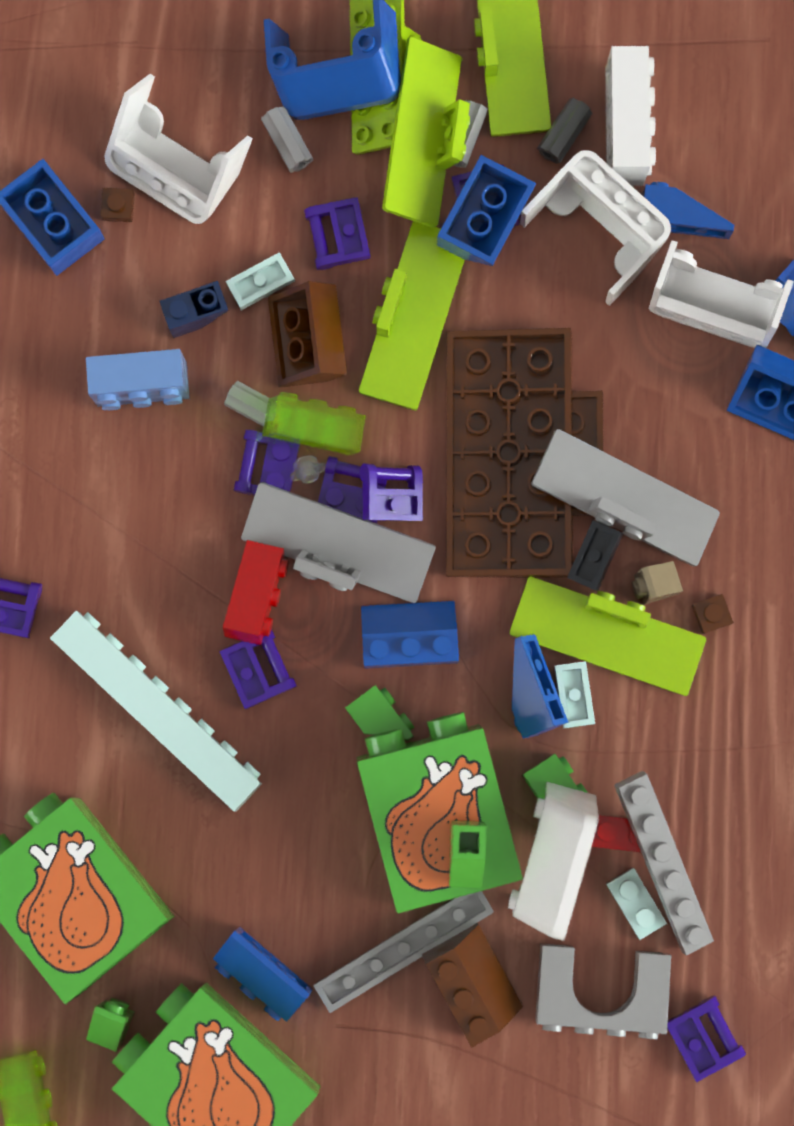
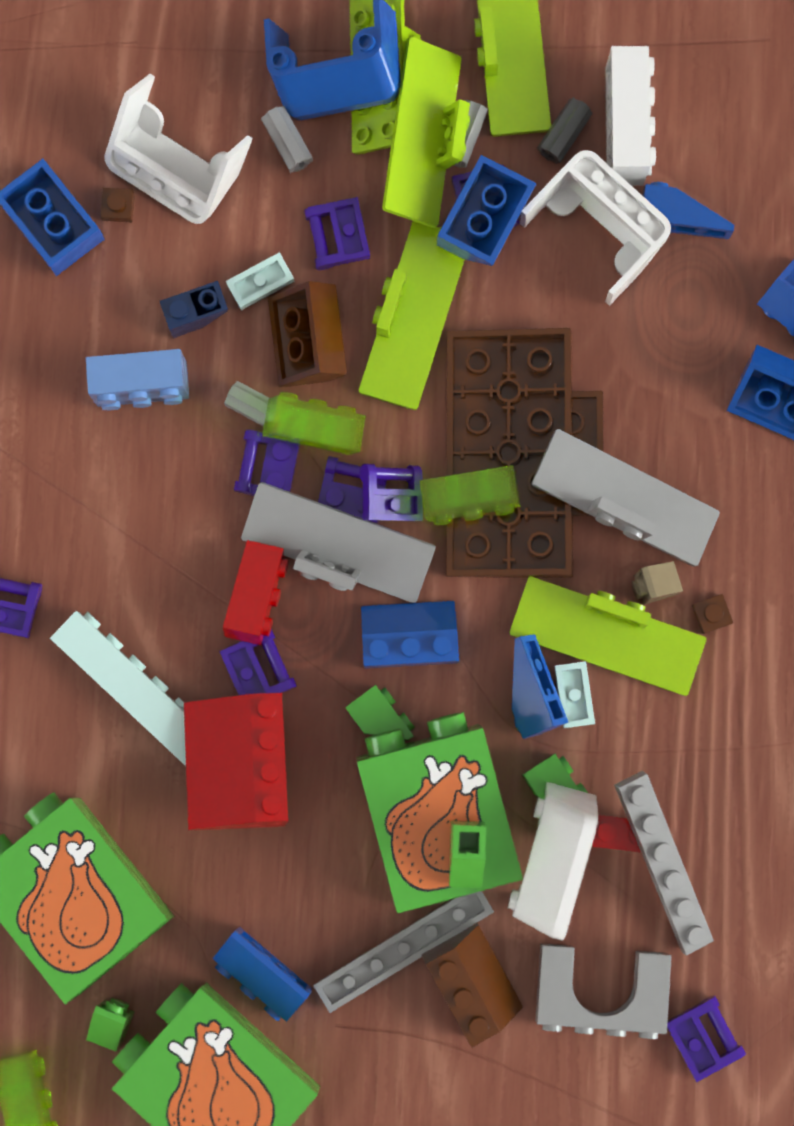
(235, 762): none -> red slope
(307, 469): clear plate -> none
(470, 495): none -> clear neon green brick
(595, 555): black plate -> none
(636, 903): light aqua plate -> none
(718, 302): white windscreen -> none

